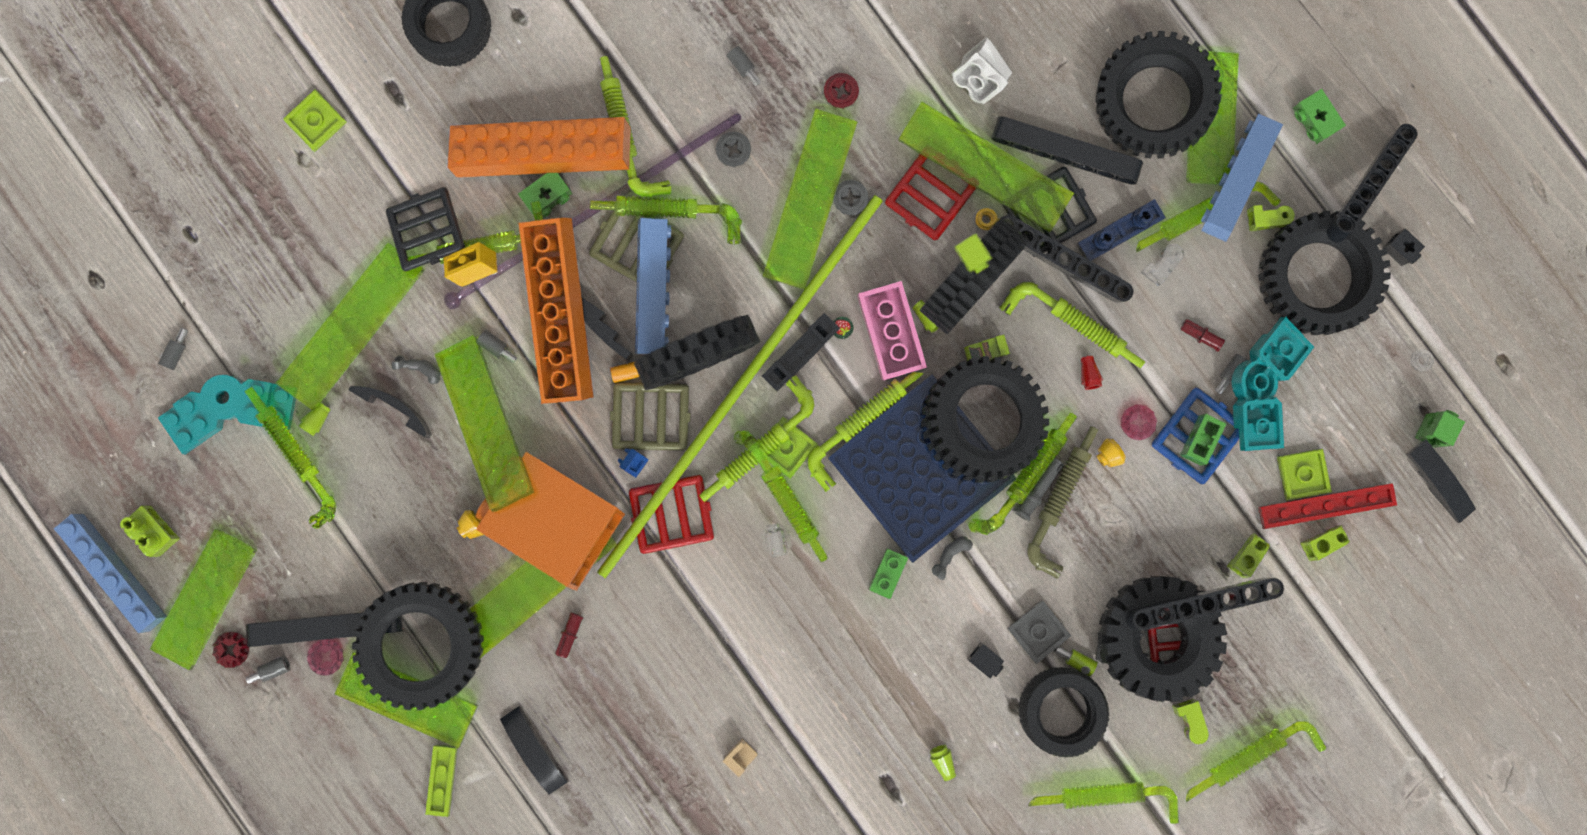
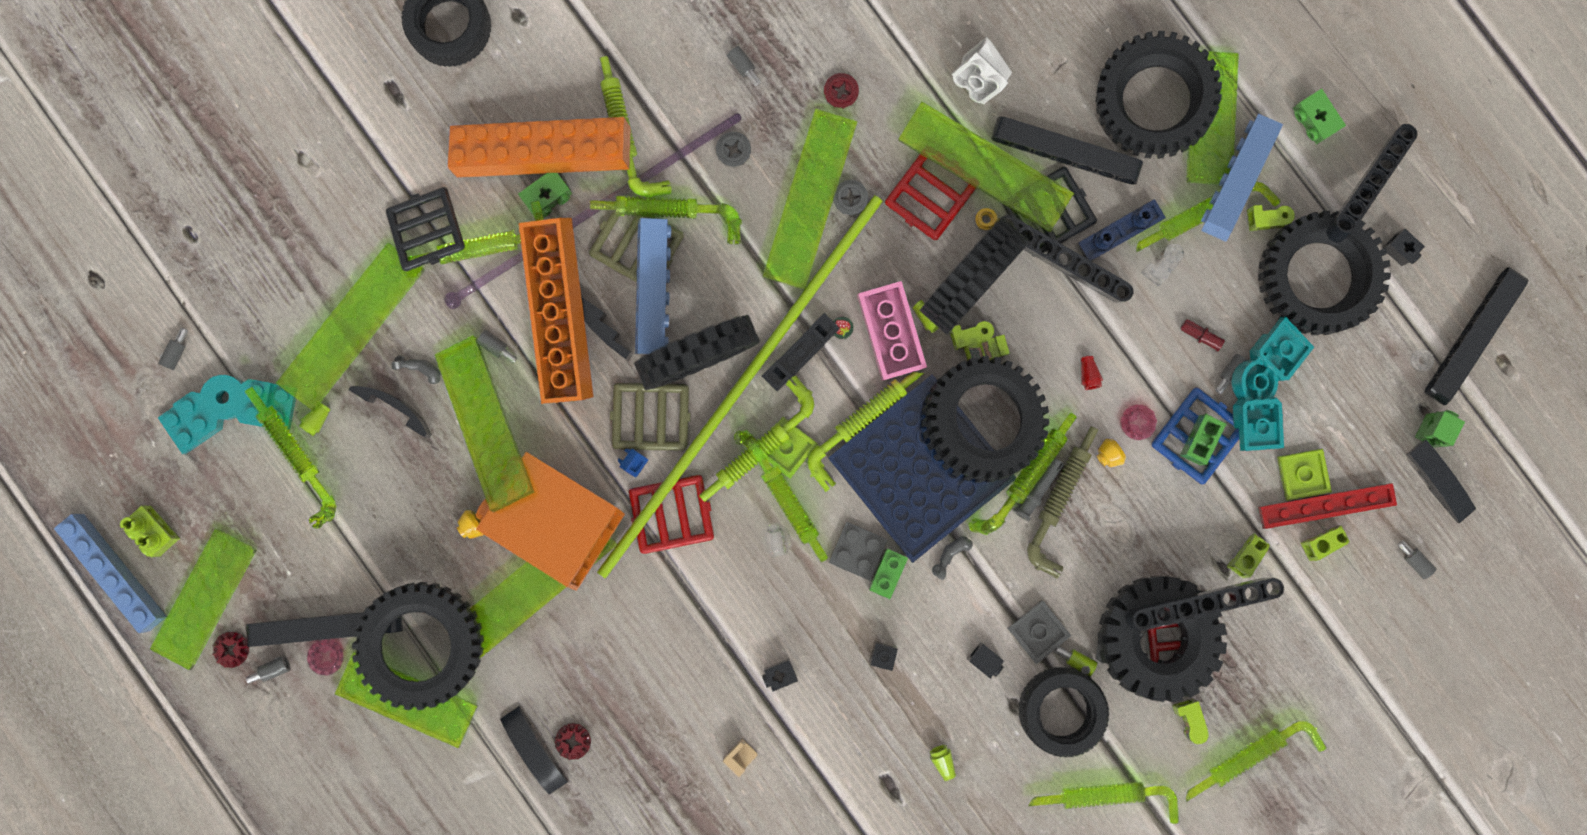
(314, 120): lime tile -> none
(441, 780): lime plate -> none
(470, 264): yellow brick -> none
(569, 635): dark red axle -> none
(581, 735): none -> dark red gear
(624, 372): light orange cylinder -> none
(783, 666): none -> black brick
(858, 551): none -> dark grey plate
(883, 656): none -> black brick
(973, 254): lime brick -> none
(981, 332): none -> lime leg
(1074, 317): lime piece -> none
(1417, 560): none -> dark grey piece
(1476, 336): none -> black beam

